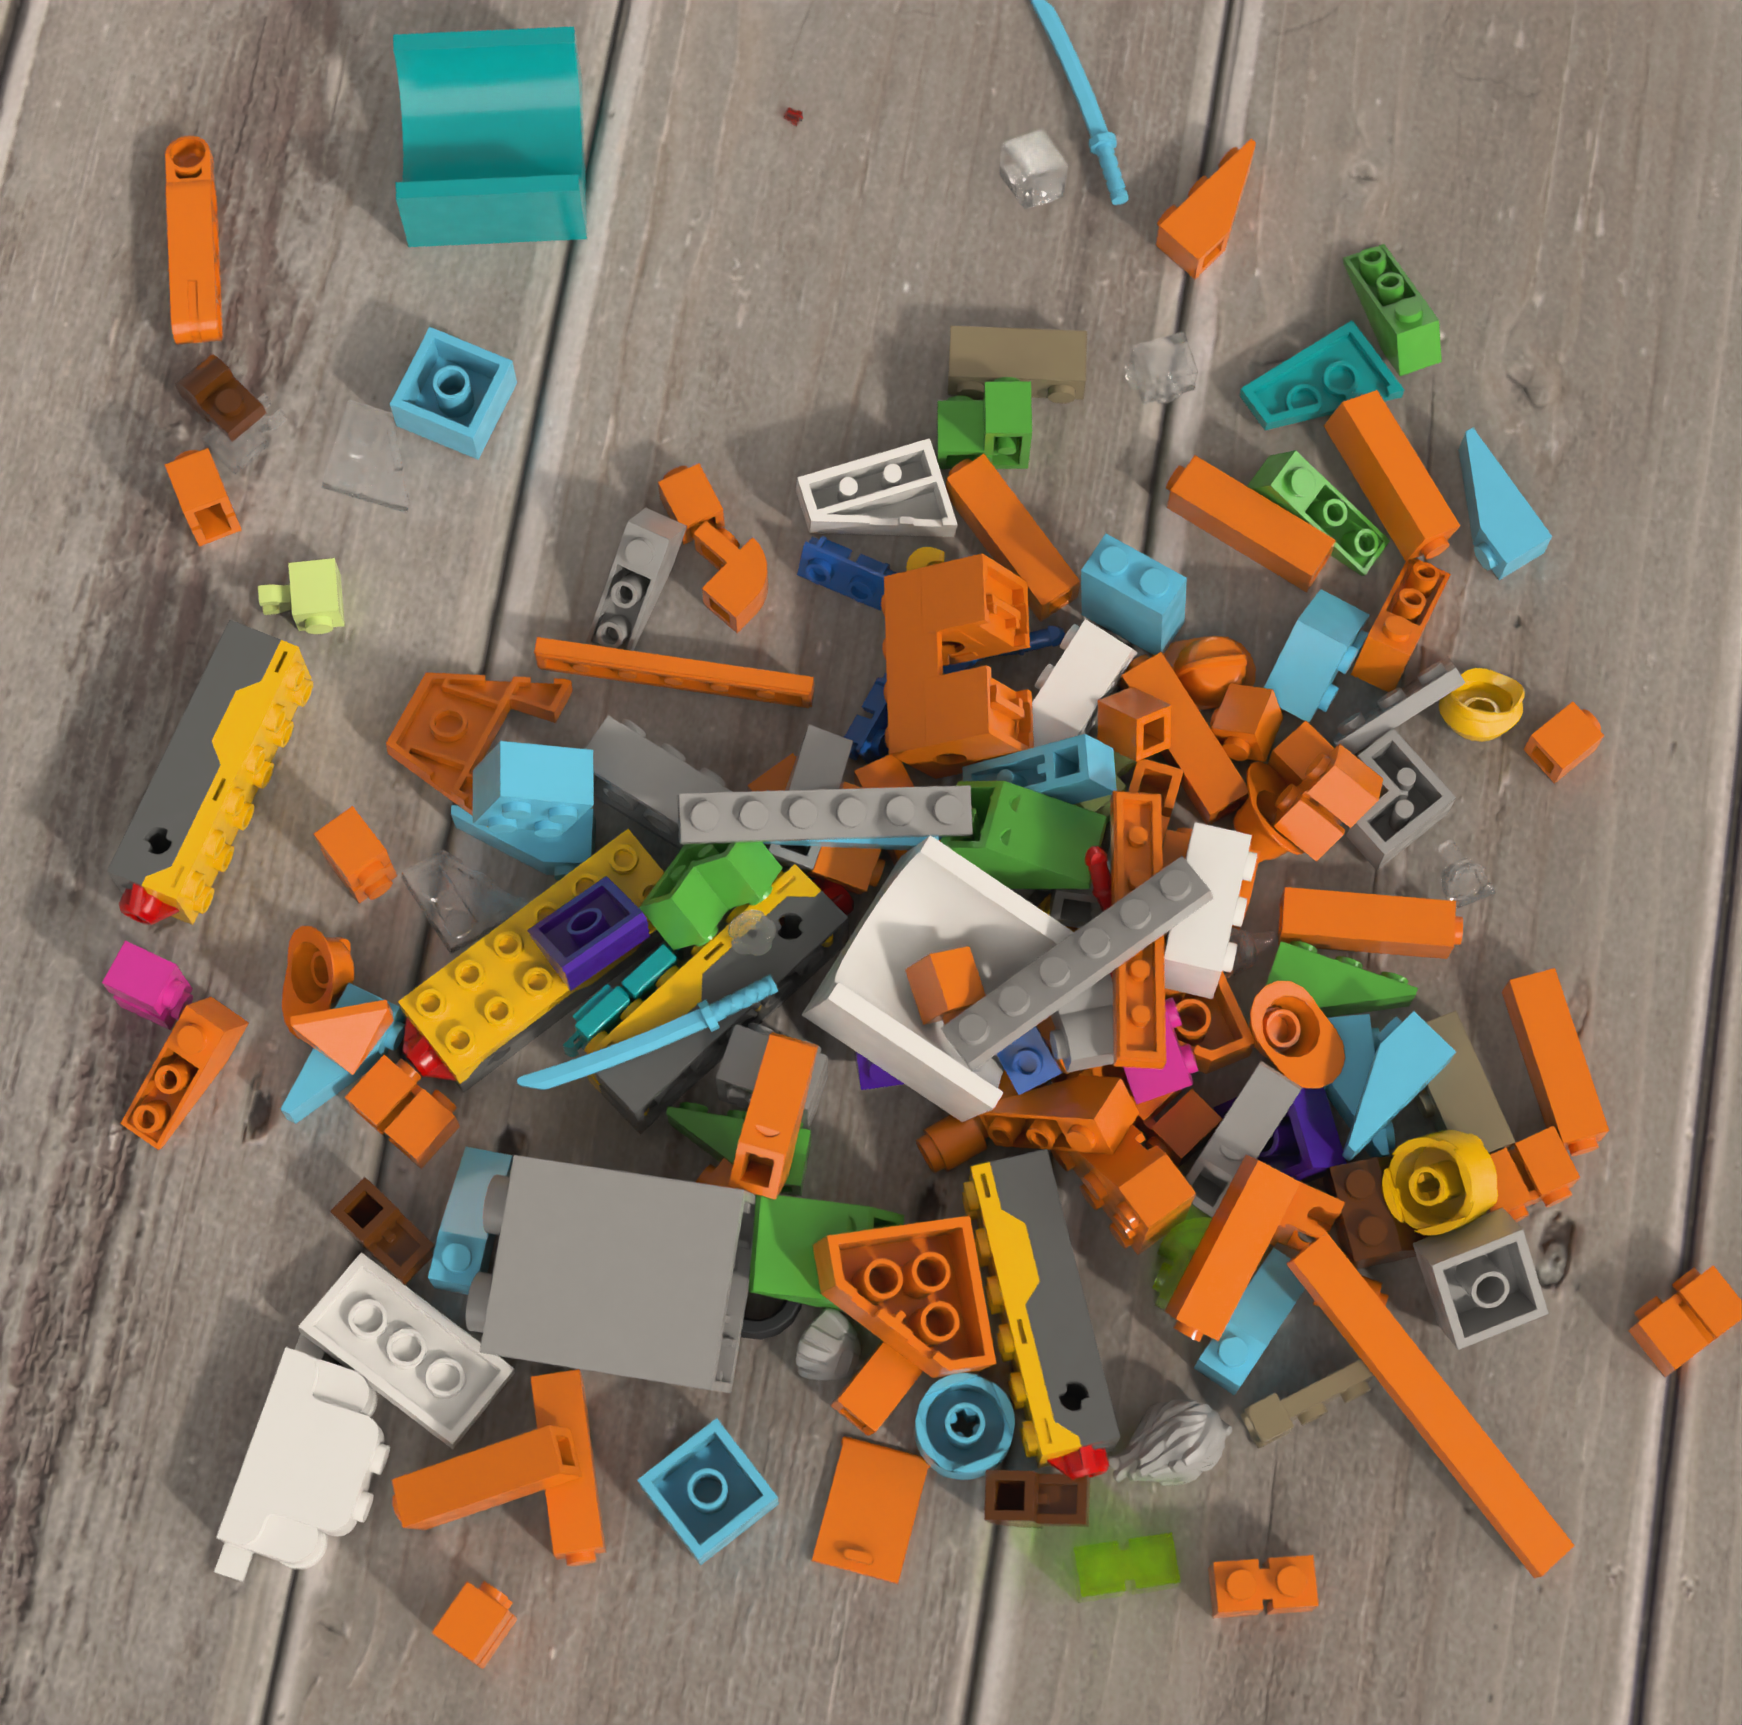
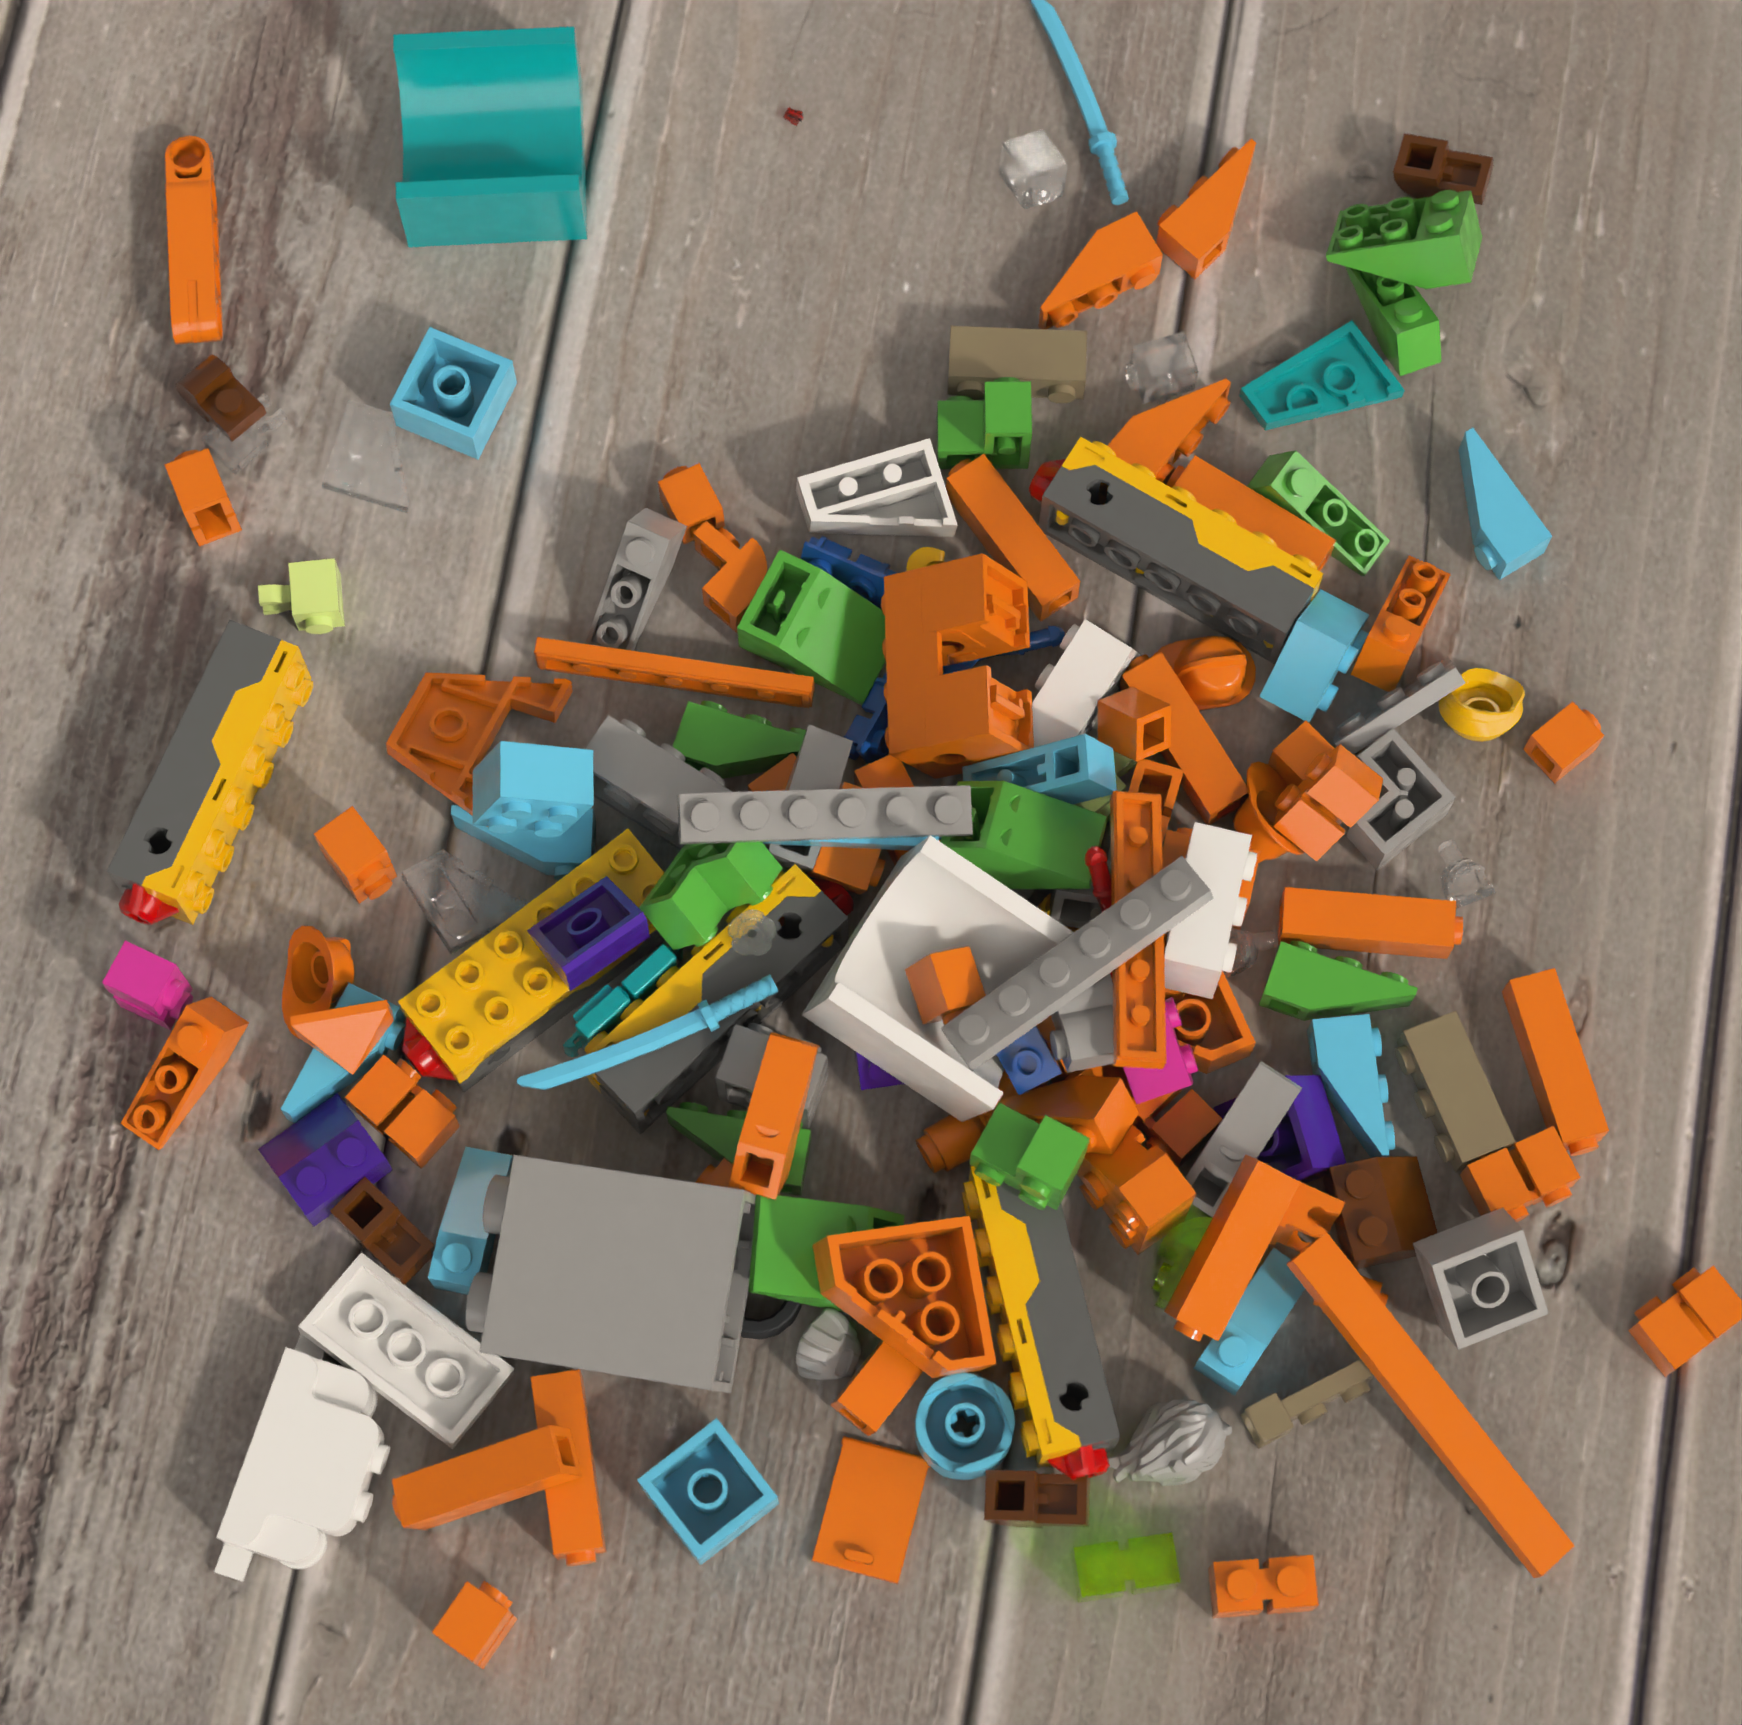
(324, 1158): none -> dark purple slope
(732, 743): none -> bright green slope
(815, 628): none -> bright green slope
(1029, 1156): none -> bright green brick
(1110, 263): none -> orange slope
(1133, 595): medium azure brick -> none
(1171, 429): none -> orange slope
(1175, 547): none -> dark grey piece
(1247, 722): orange brick -> none
(1296, 1035): orange piece -> none
(1392, 476): orange brick -> none
(1399, 1070): medium azure slope -> none
(1411, 240): none -> bright green slope
(1428, 167): none -> reddish brown brick
(1440, 1181): yellow brick -> none

